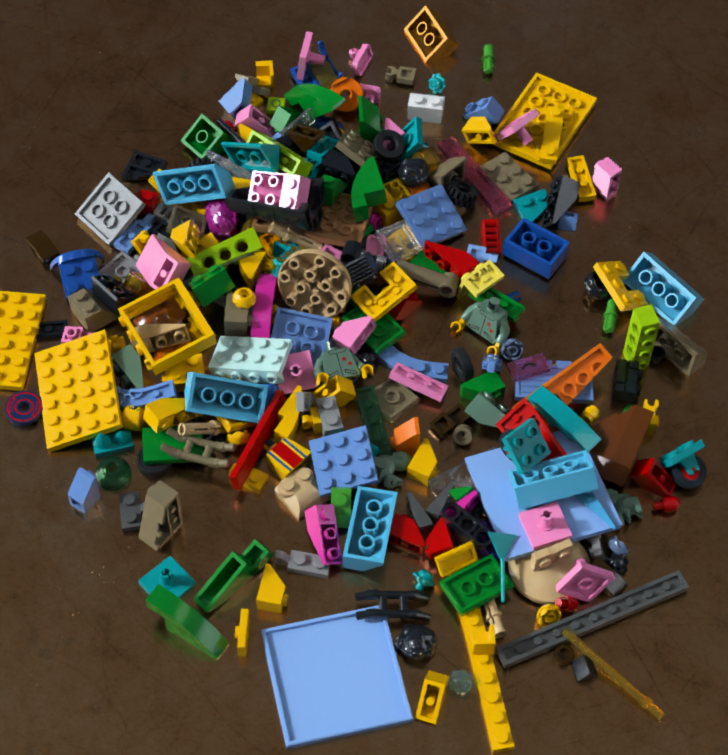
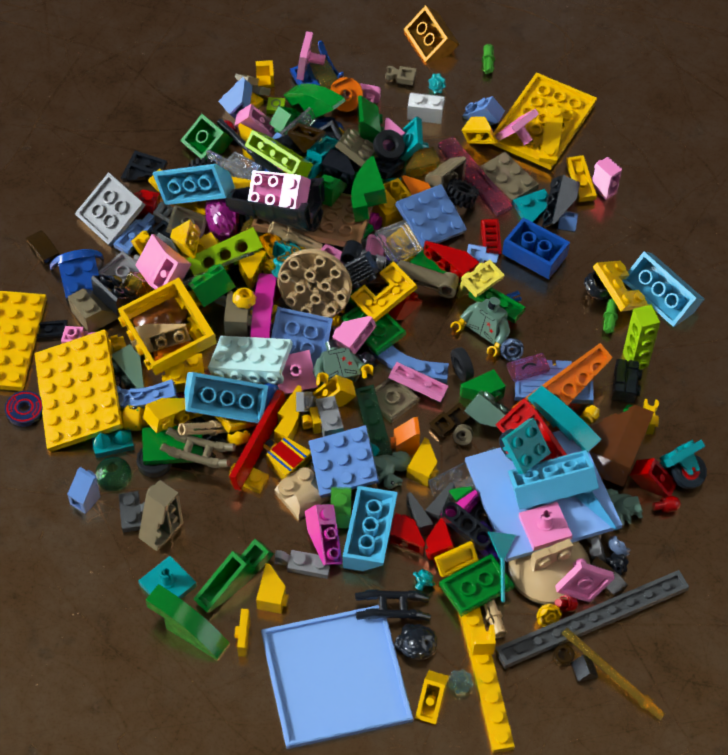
(253, 155): teal slope -> none
(361, 59): bright pink piece -> none
(415, 166): black hair -> none
(492, 363): medium blue hinge -> none
(657, 354): black hinge -> none
(680, 348): dark tan slope -> none

